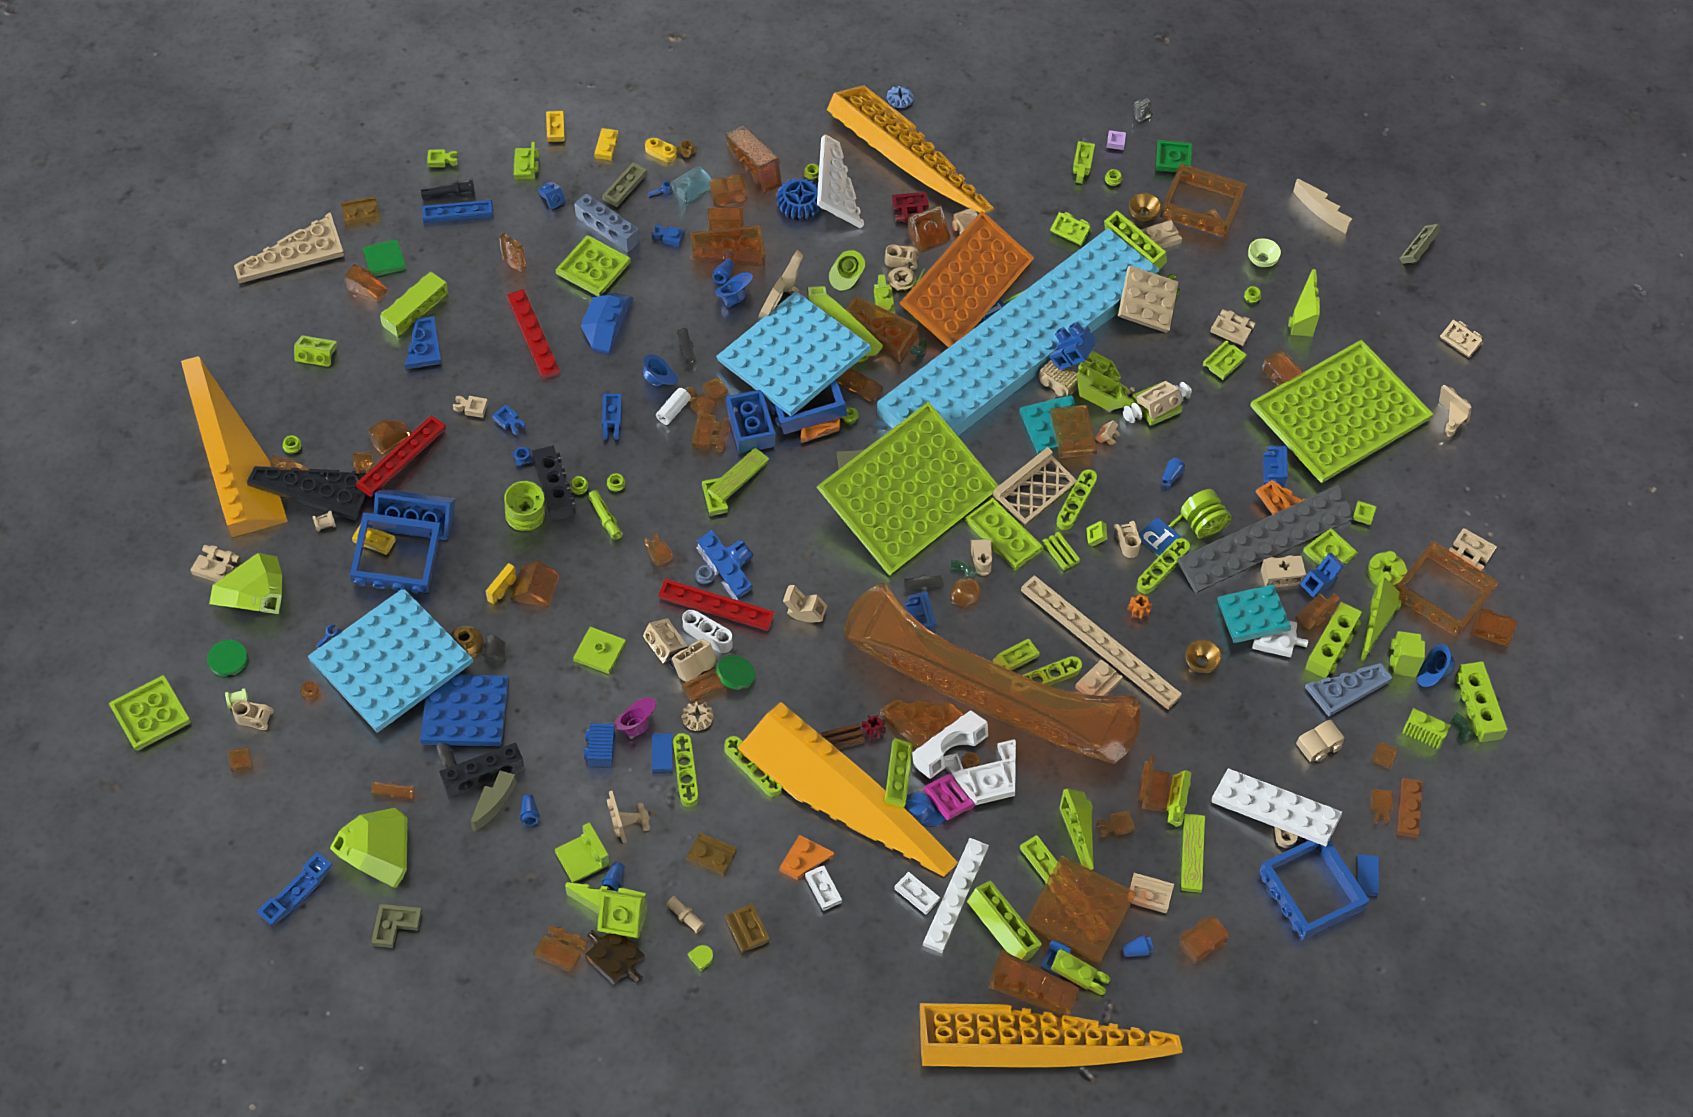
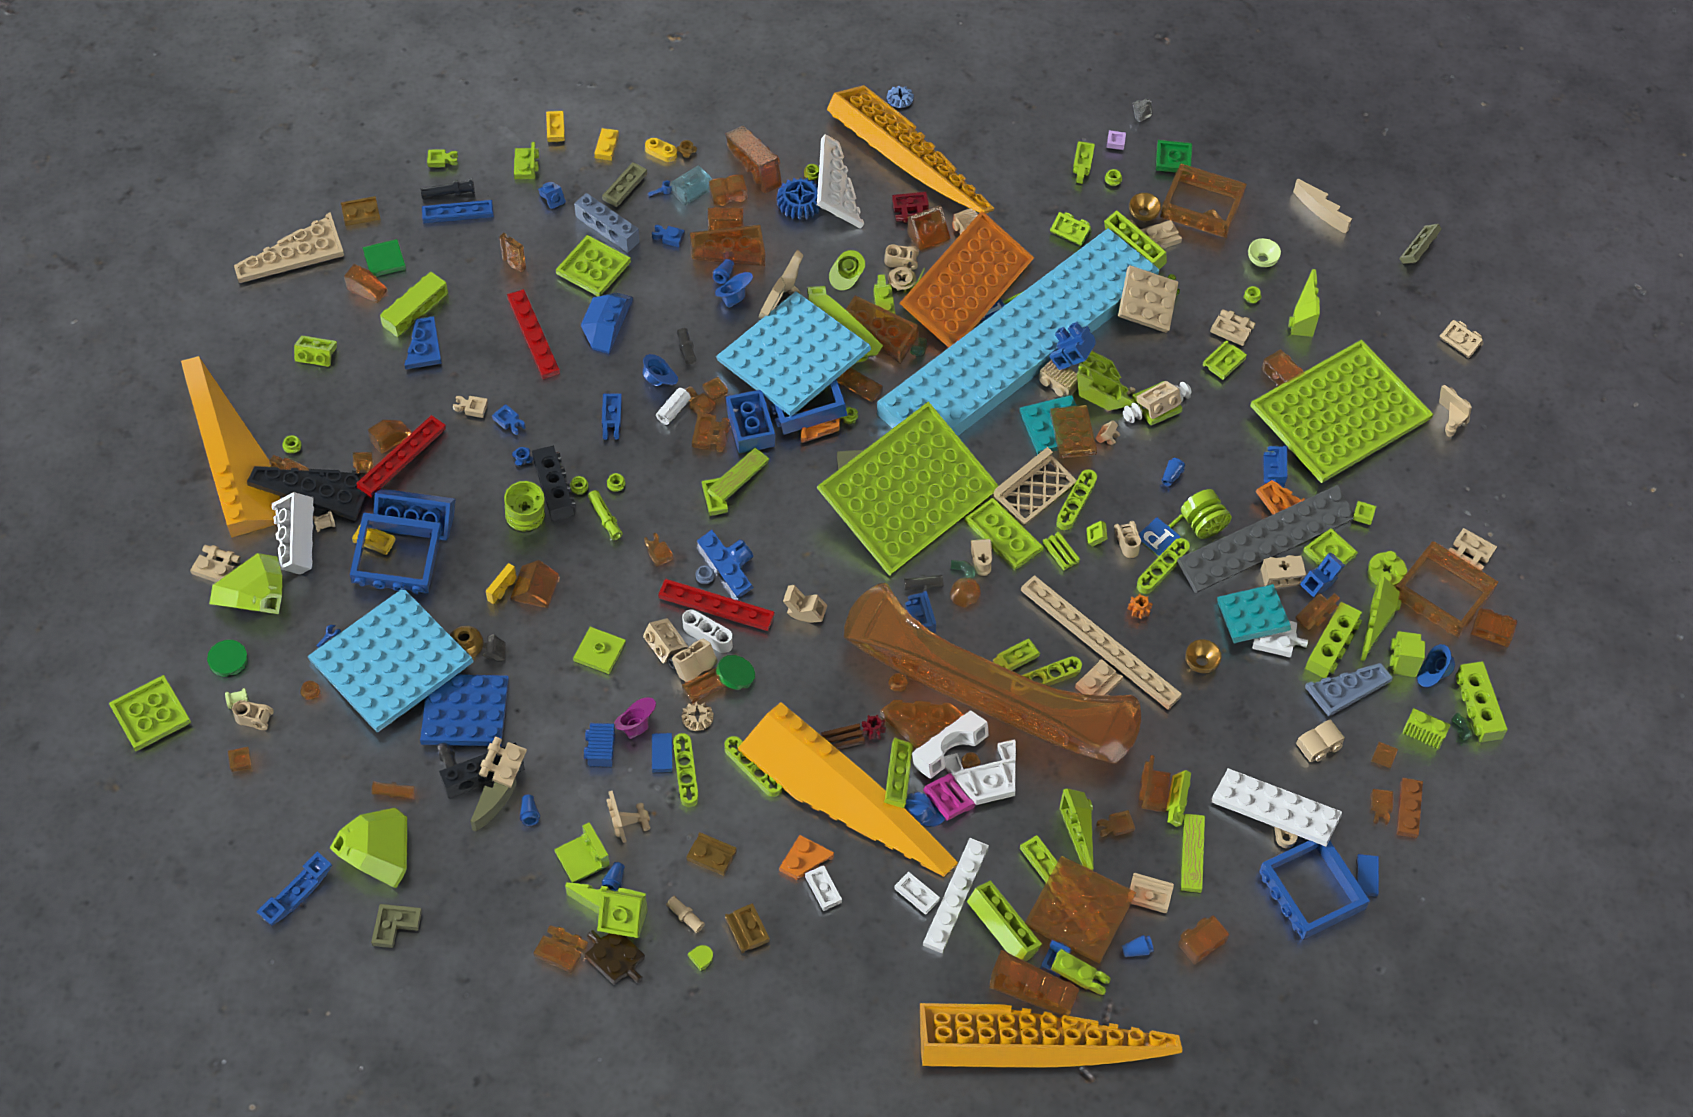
(294, 532): none -> white wedge
(509, 763): none -> tan plate
(900, 678): none -> clear orange plate

